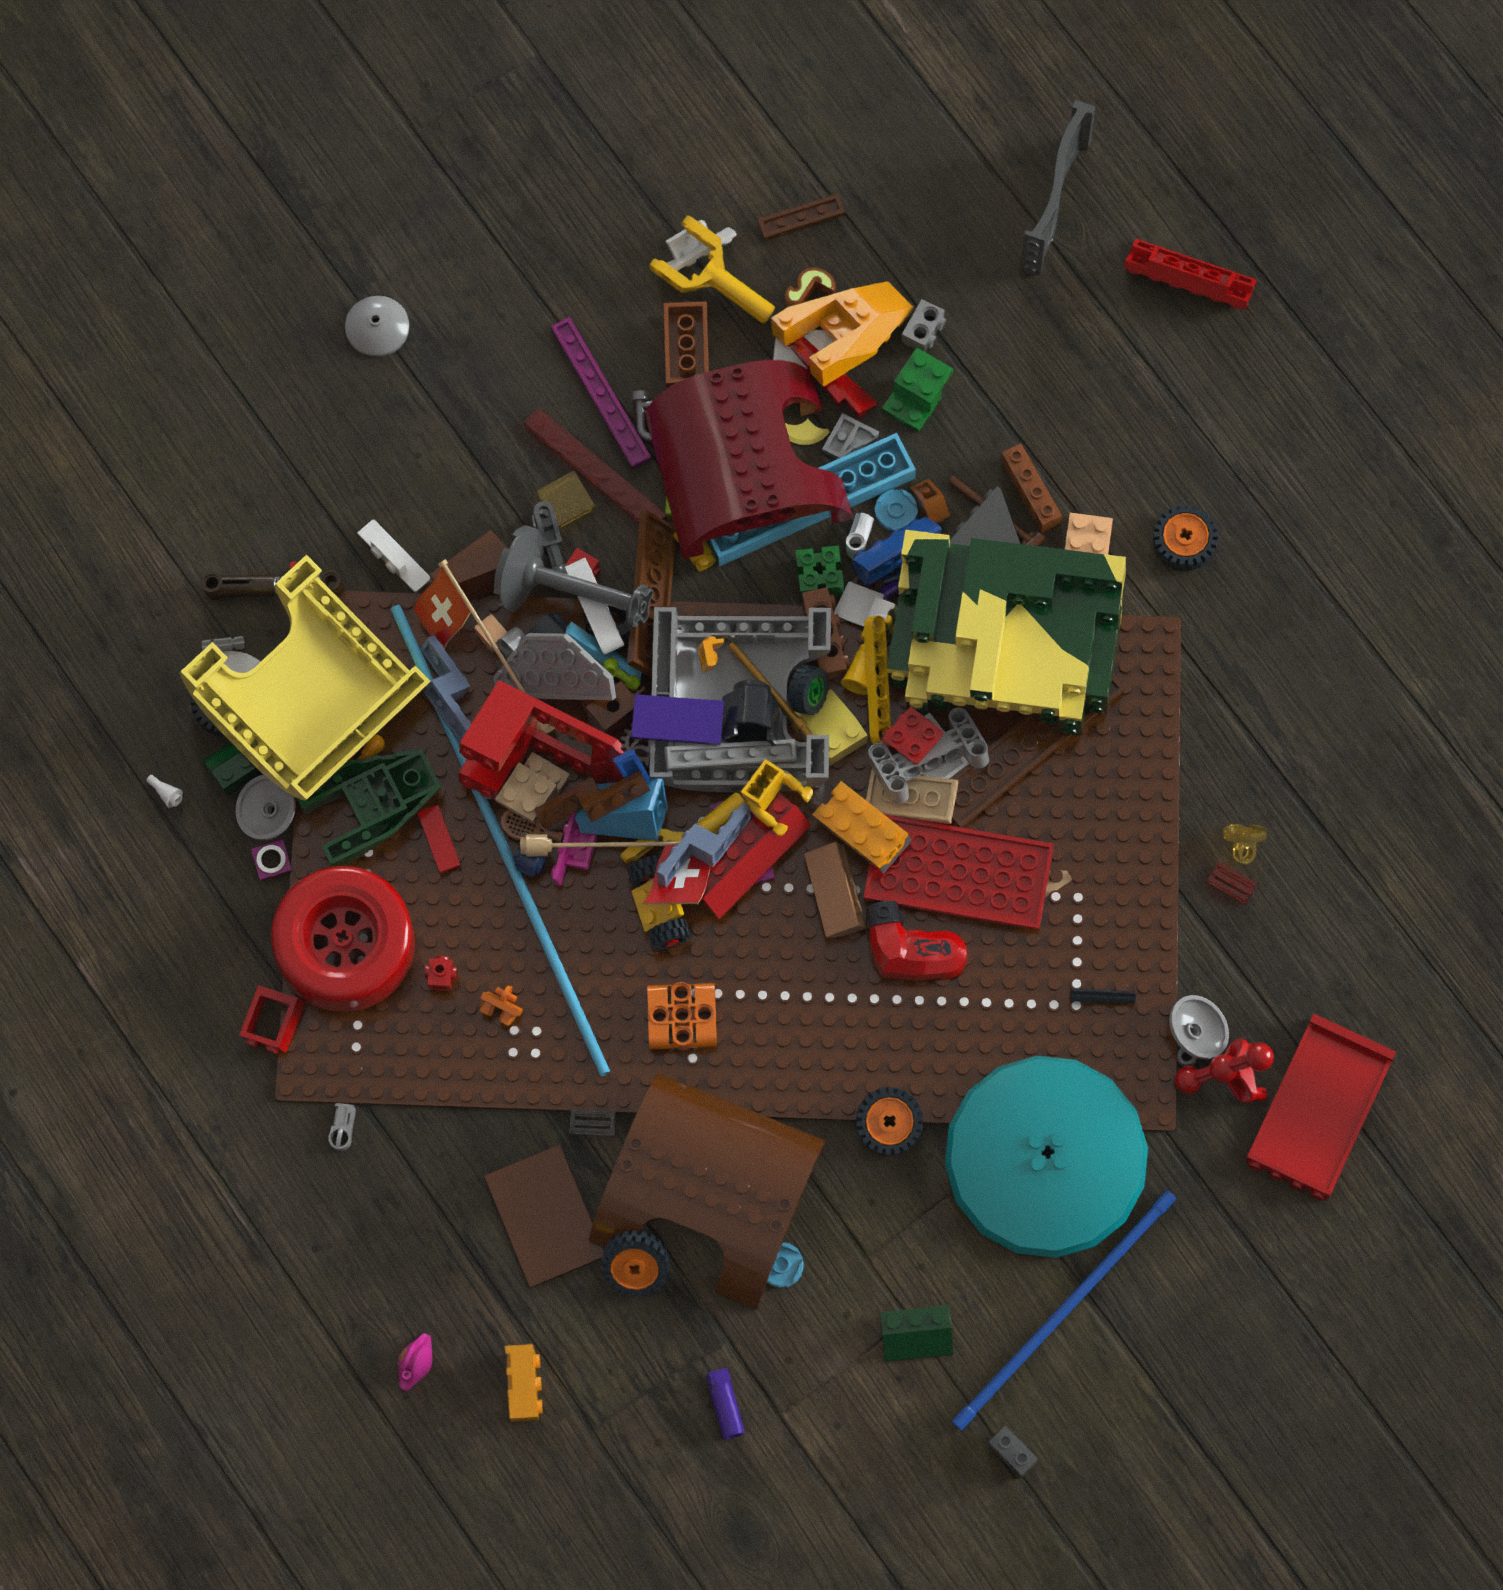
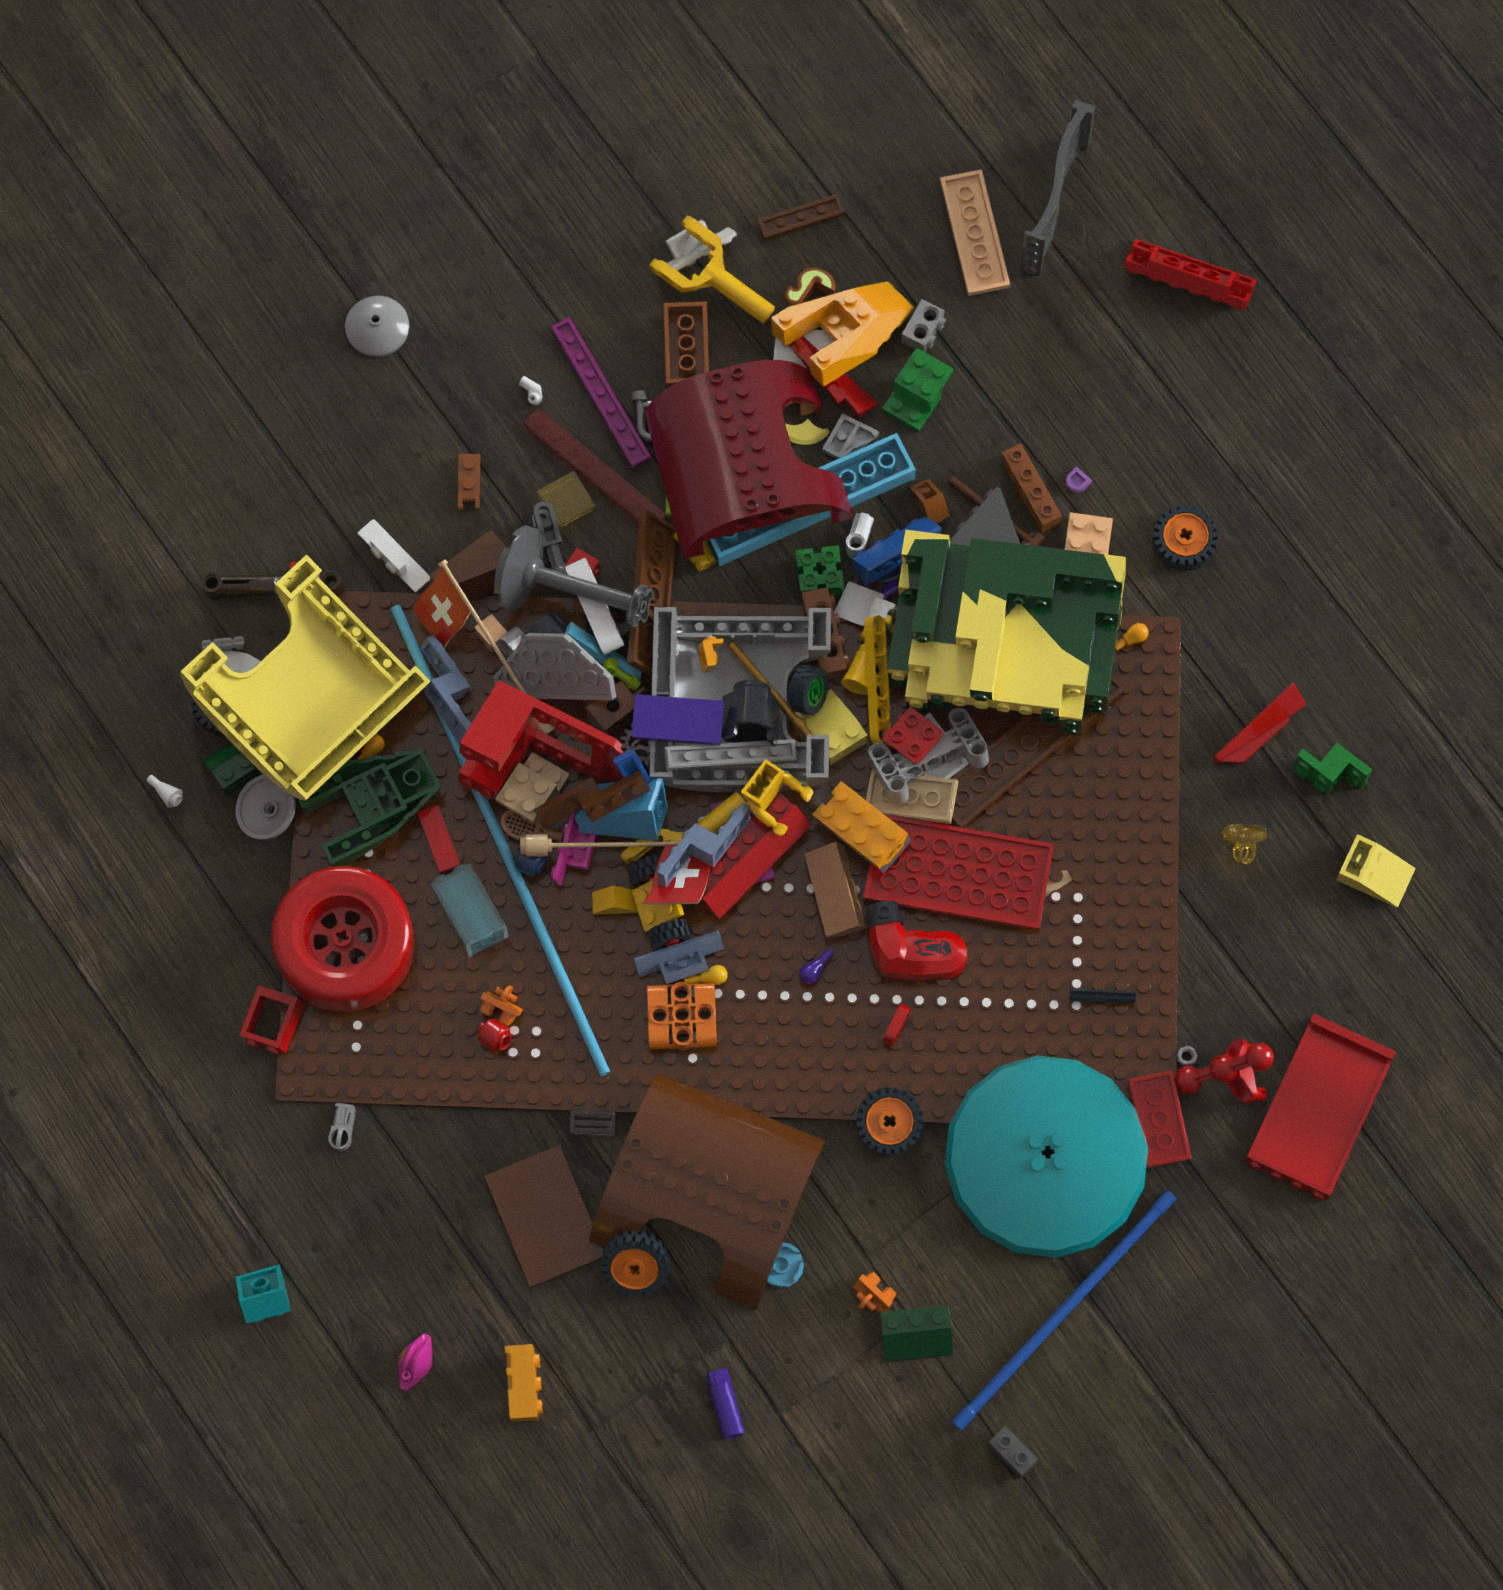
(262, 1294): none -> teal slope
(283, 867): piece -> none
(438, 980): red brick -> none
(469, 479): none -> dark orange hinge
(469, 909): none -> clear light blue slope
(494, 1035): none -> red head
(534, 390): none -> white arm
(613, 901): none -> yellow slope
(680, 959): none -> sand blue bracket
(715, 974): none -> yellow piece
(810, 972): none -> dark purple piece
(871, 1295): none -> orange hips
(895, 509): medium azure tile -> none
(896, 1024): none -> red beam
(975, 232): none -> light nougat plate
(1077, 481): none -> medium lavender tile
(1136, 634): none -> light orange piece
(1160, 1118): none -> red tile
(1199, 1027): light grey dish -> none
(1220, 866): clear red tile -> none
(1262, 728): none -> red wedge
(1331, 769): none -> green bracket
(1376, 871): none -> light yellow slope

